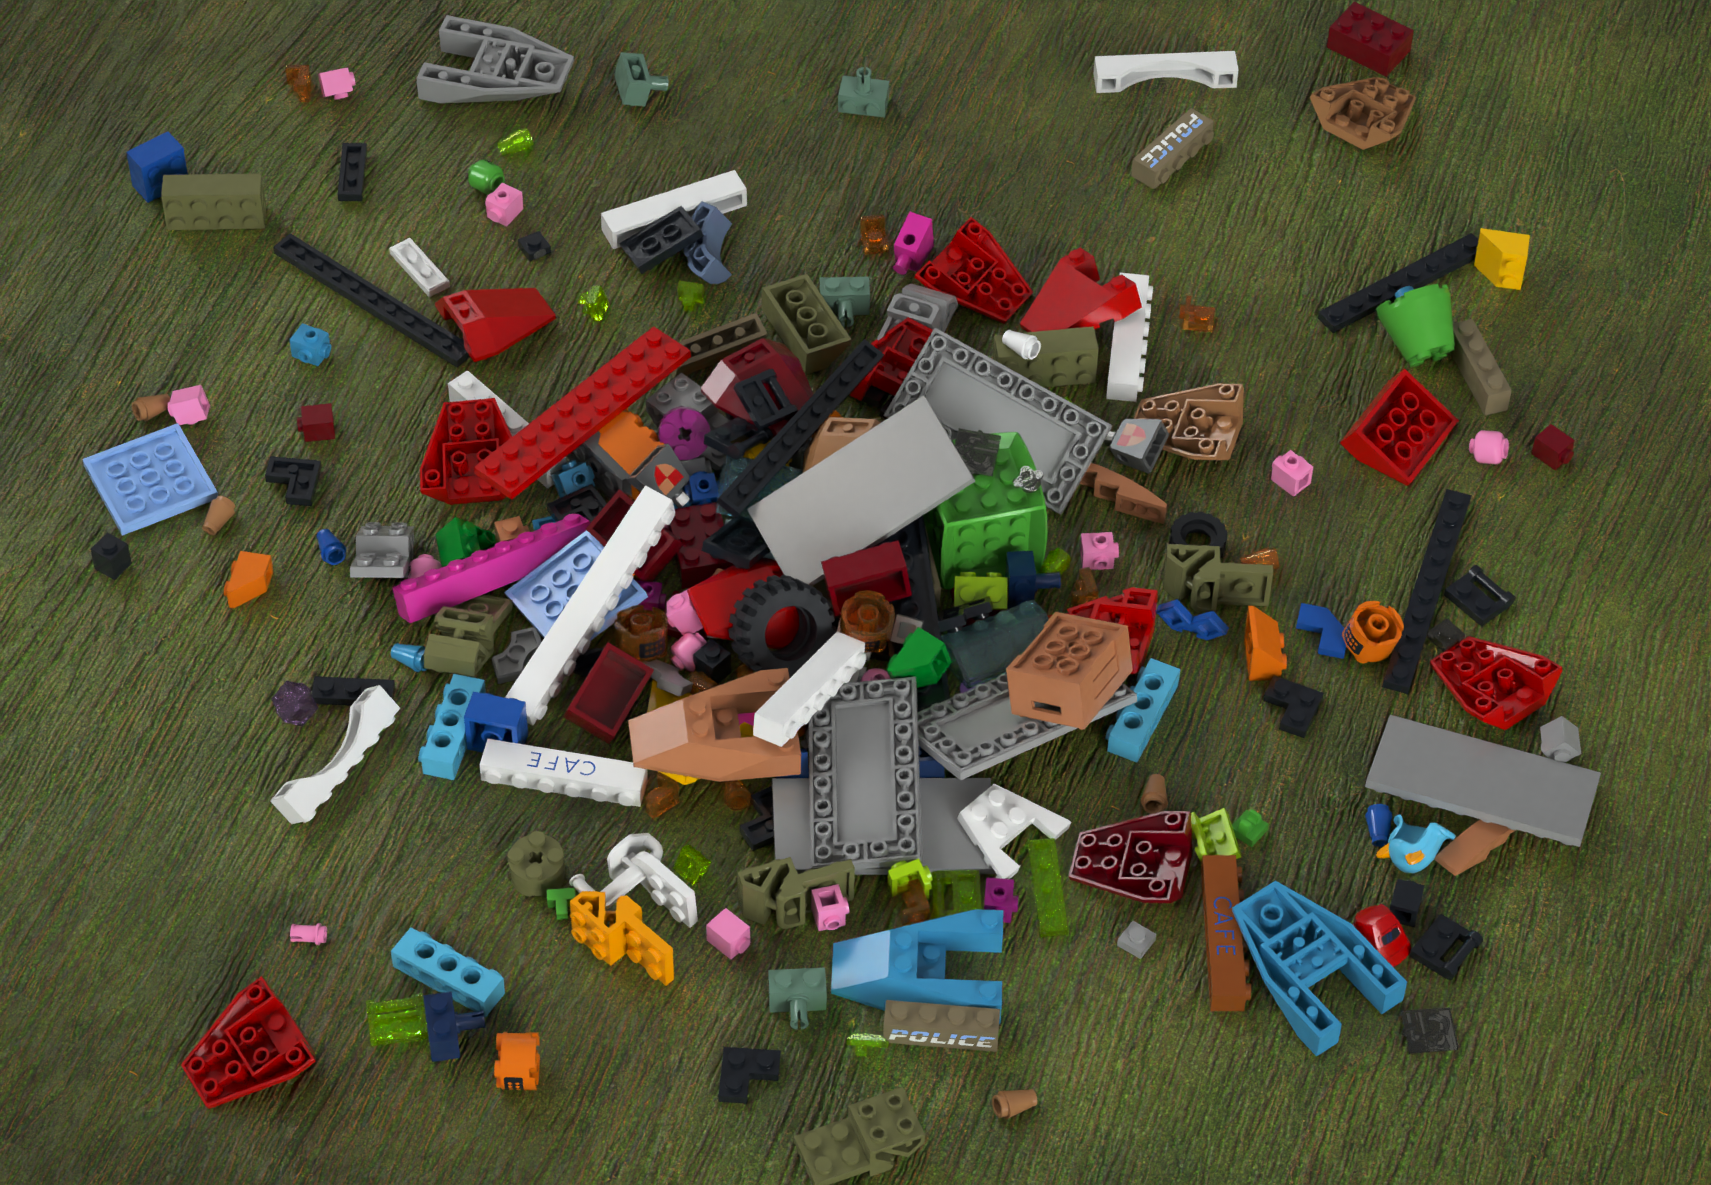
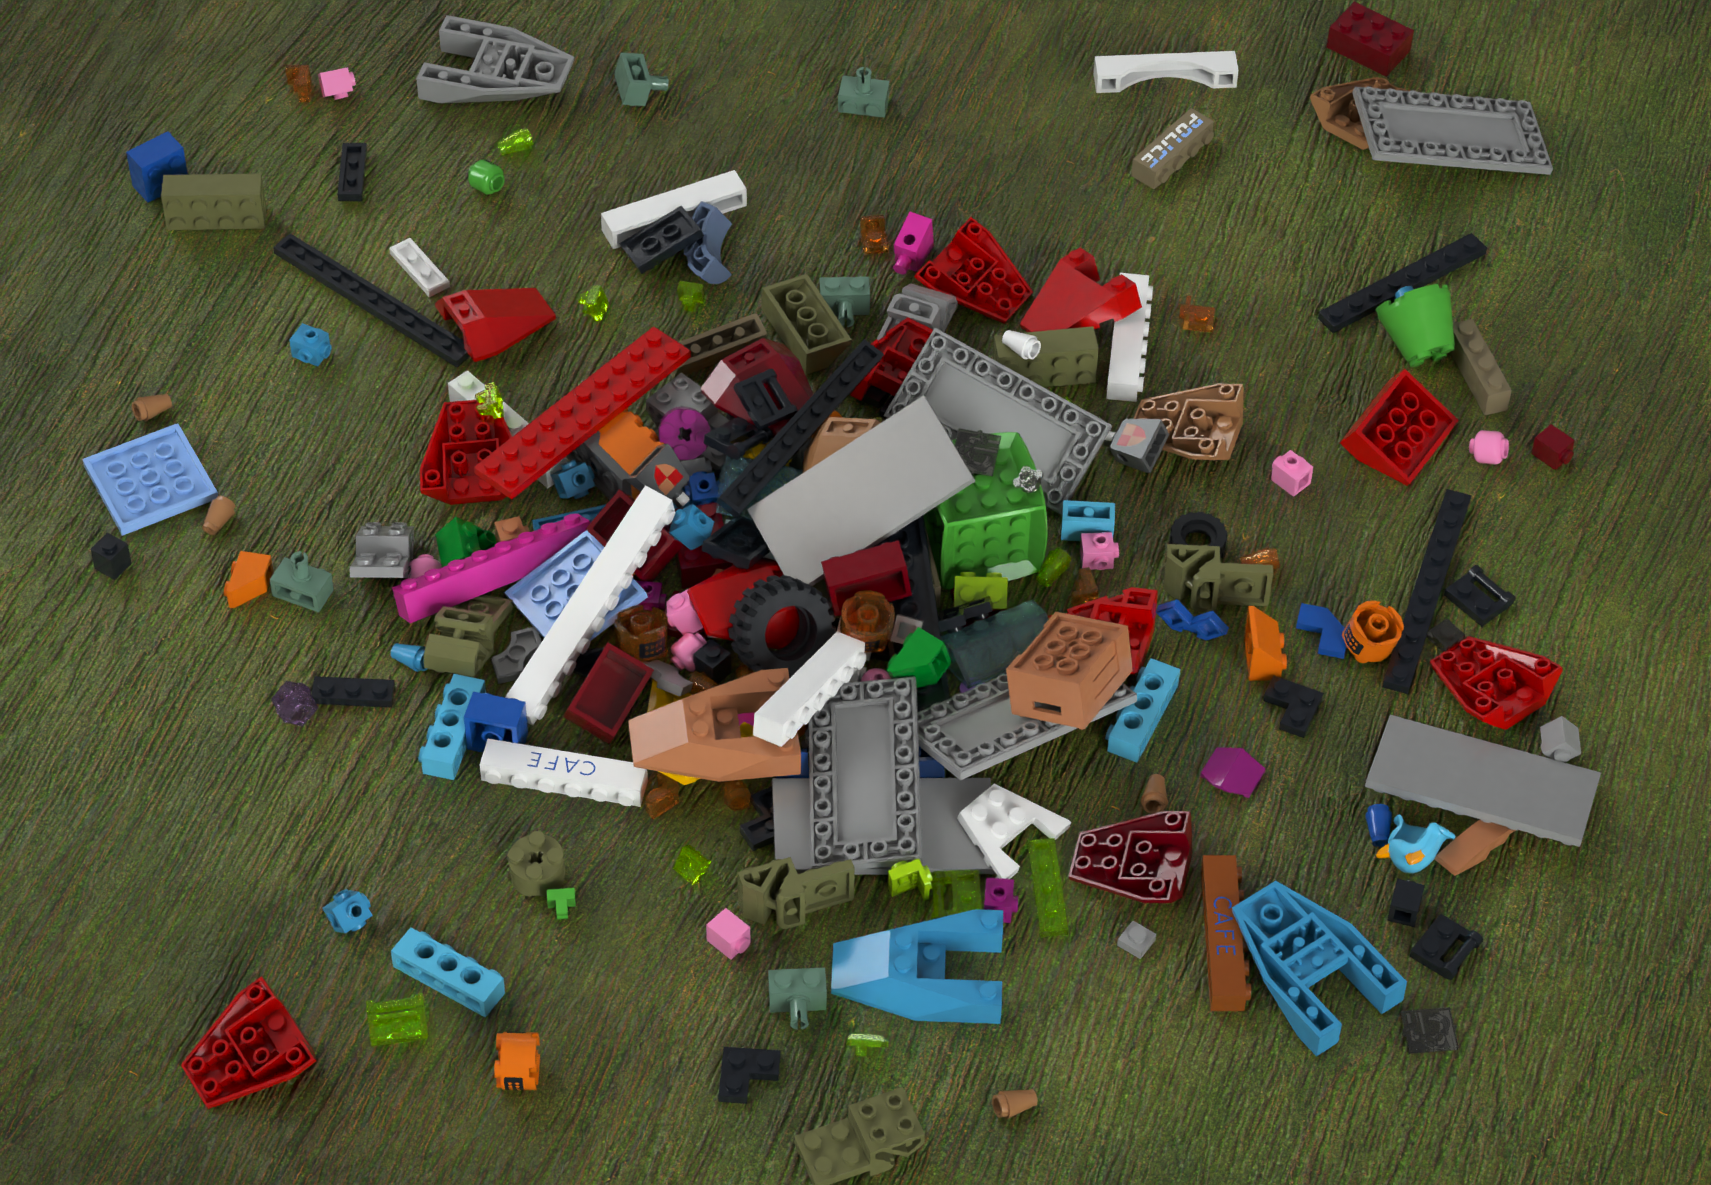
(189, 405): bright pink brick -> none
(300, 475): black plate -> none
(301, 583): none -> sand green brick
(308, 933): bright pink pin -> none
(316, 422): dark red brick -> none
(331, 548): blue cone -> none
(348, 911): none -> dark azure brick
(368, 717): white arch -> none
(445, 1025): dark blue brick -> none
(492, 401): none -> clear neon green tile
(504, 204): bright pink brick -> none
(534, 246): black plate -> none
(583, 501): black plate -> none
(624, 936): light orange piece -> none
(632, 865): white plate -> none
(691, 526): none -> dark azure brick
(829, 907): bright pink brick -> none
(917, 904): clear orange bracket -> none
(941, 1025): dark tan brick -> none
(1024, 580): dark blue brick -> none
(1086, 518): none -> medium azure brick
(1126, 494): nougat slope -> none
(1214, 834): lime bracket -> none
(1233, 771): none -> magenta slope
(1250, 827): bright green tile -> none
(1383, 933): red helmet -> none
(1451, 130): none -> light grey tile
(1502, 257): yellow slope -> none

